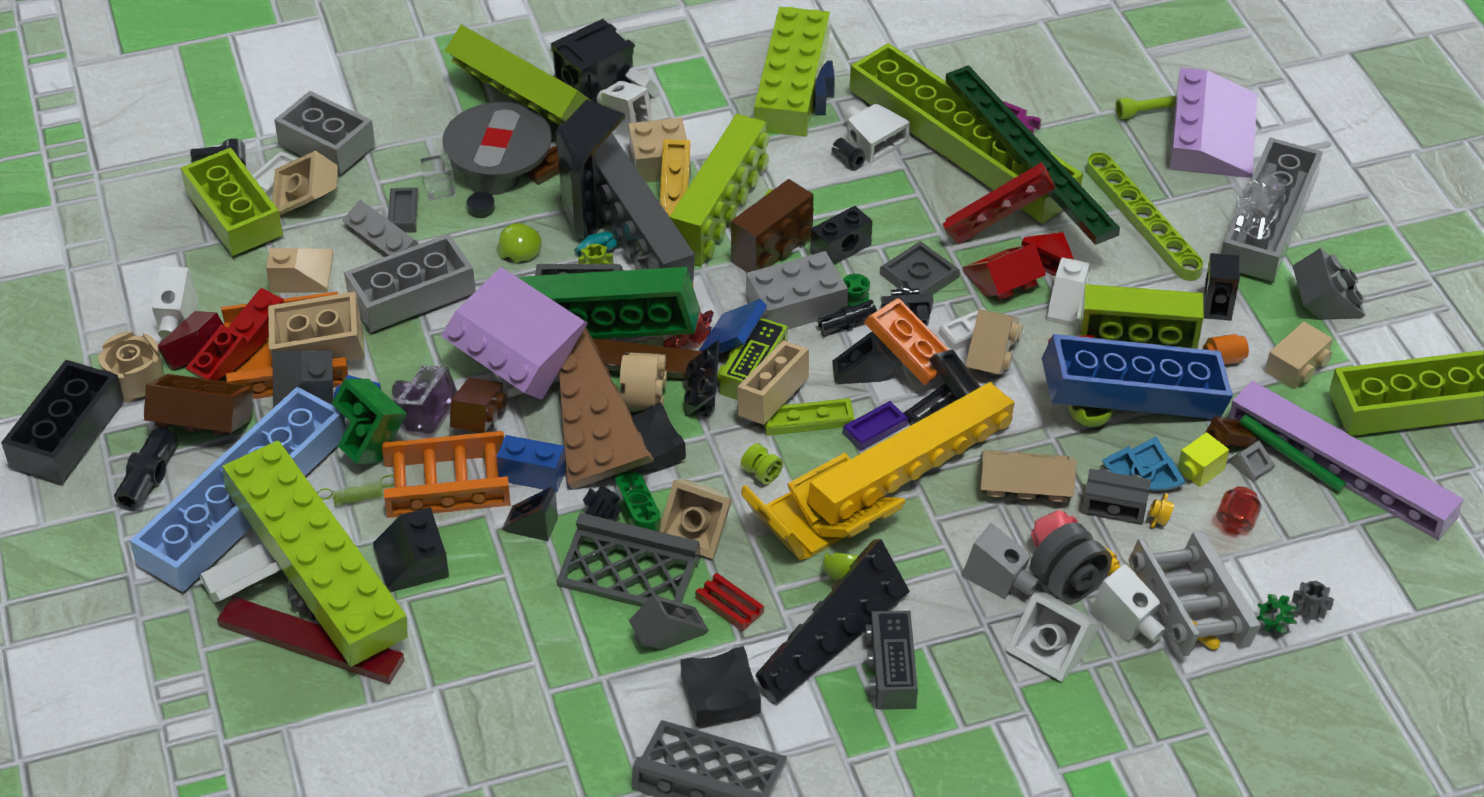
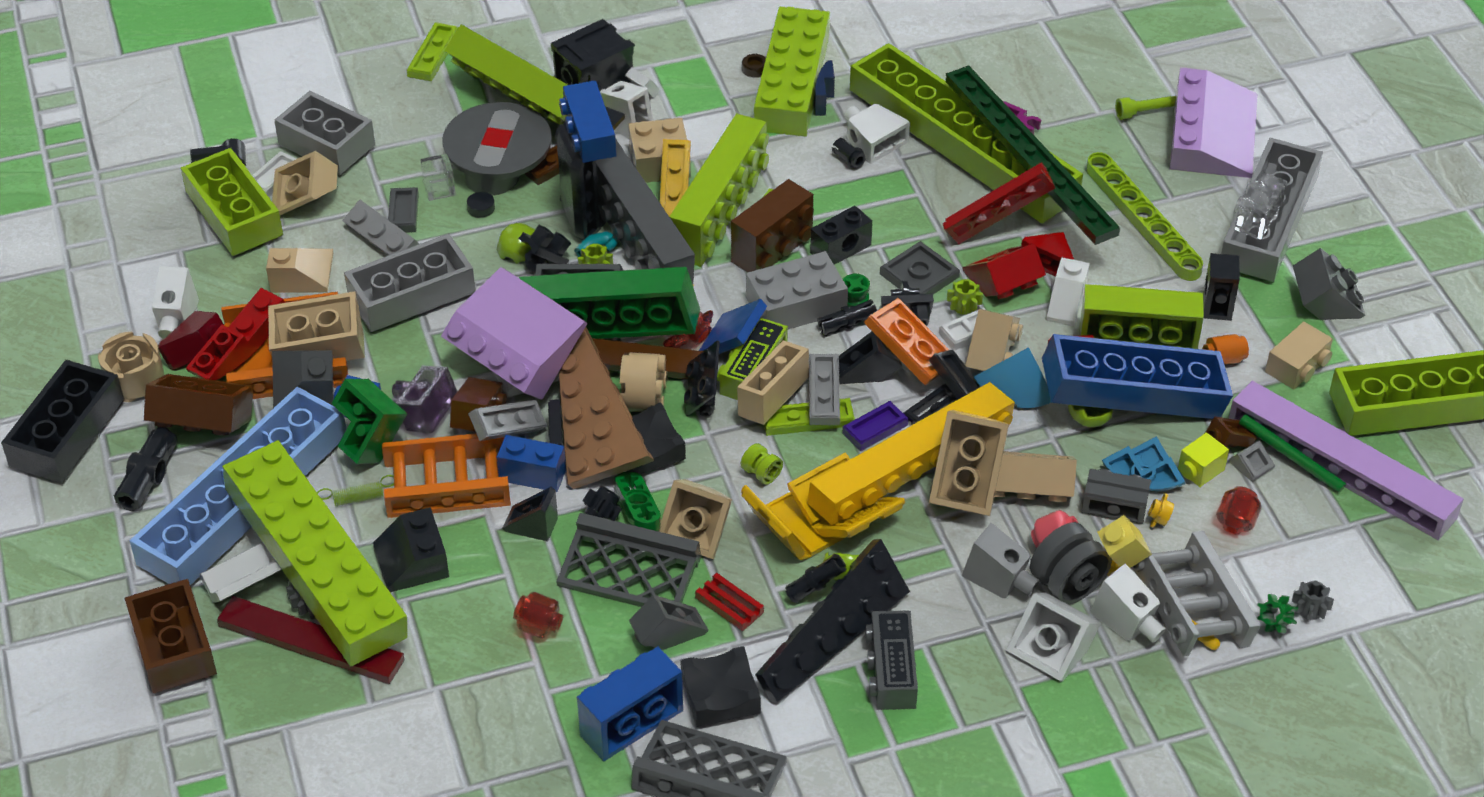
(170, 635): none -> reddish brown brick
(431, 52): none -> lime tile
(507, 420): none -> light grey tile
(538, 615): none -> clear red head
(544, 247): none -> black hips
(555, 422): none -> black tile
(588, 121): none -> blue brick
(630, 703): none -> blue brick
(753, 65): none -> dark brown tile
(815, 578): none -> black pin
(824, 389): none -> light grey tile
(964, 296): none -> lime gear
(969, 462): none -> tan slope
(1018, 379): none -> dark azure brick
(1124, 542): none -> light yellow brick

